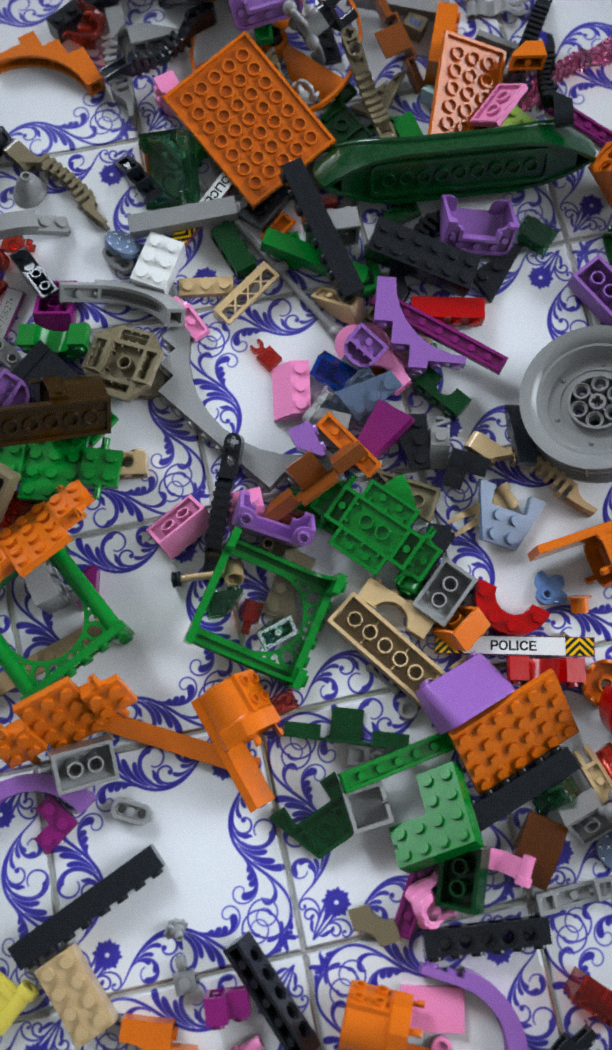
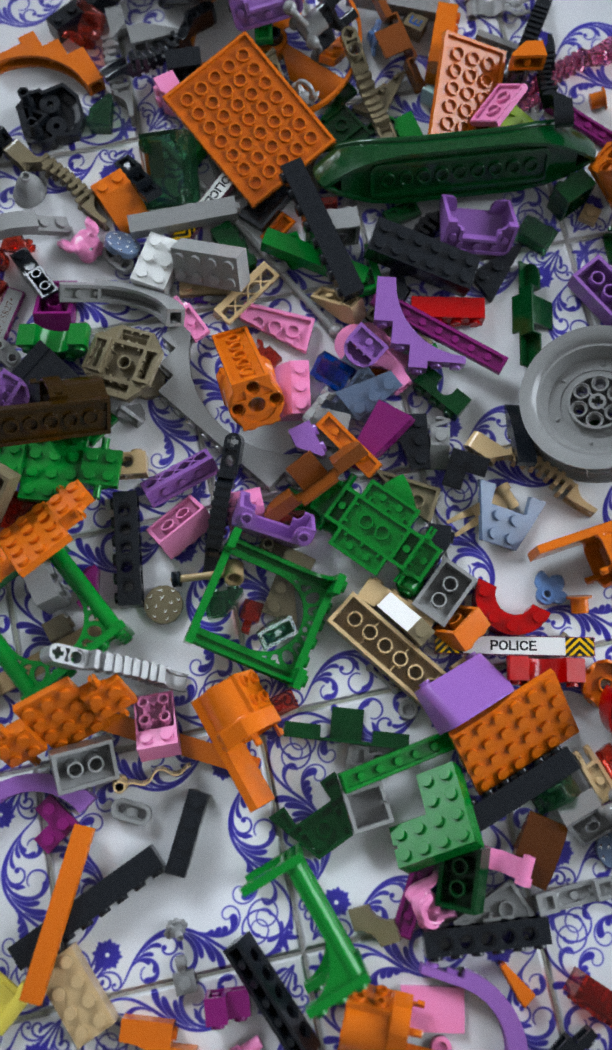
(40, 120): none -> black brick
(57, 915): none -> orange tile
(58, 627): none -> dark tan brick
(83, 242): none -> bright pink hair
(101, 116): none -> clear green slope
(118, 198): none -> orange slope
(120, 501): none -> black brick
(125, 781): none -> tan flag
(132, 414): none -> light grey piece
(149, 672): none -> light grey piece
(156, 726): none -> bright pink slope
(163, 604): none -> dark tan tile
(180, 478): none -> medium lavender fence
(183, 61): none -> black brick
(187, 833): none -> black brick
(209, 299): none -> light grey piece
(210, 264): none -> light grey brick
(244, 377): none -> orange piece
(282, 325): none -> bright pink wing
(333, 53): none -> orange plate
(341, 964): none -> green arch
(371, 37): none -> medium blue plate
(406, 620): none -> slope
(500, 904): none -> light grey wing
(520, 989): none -> orange slope
(529, 310): none -> dark green piece
(570, 194): none -> dark green brick
(589, 214): none -> tan plate
(598, 99): none -> orange piece

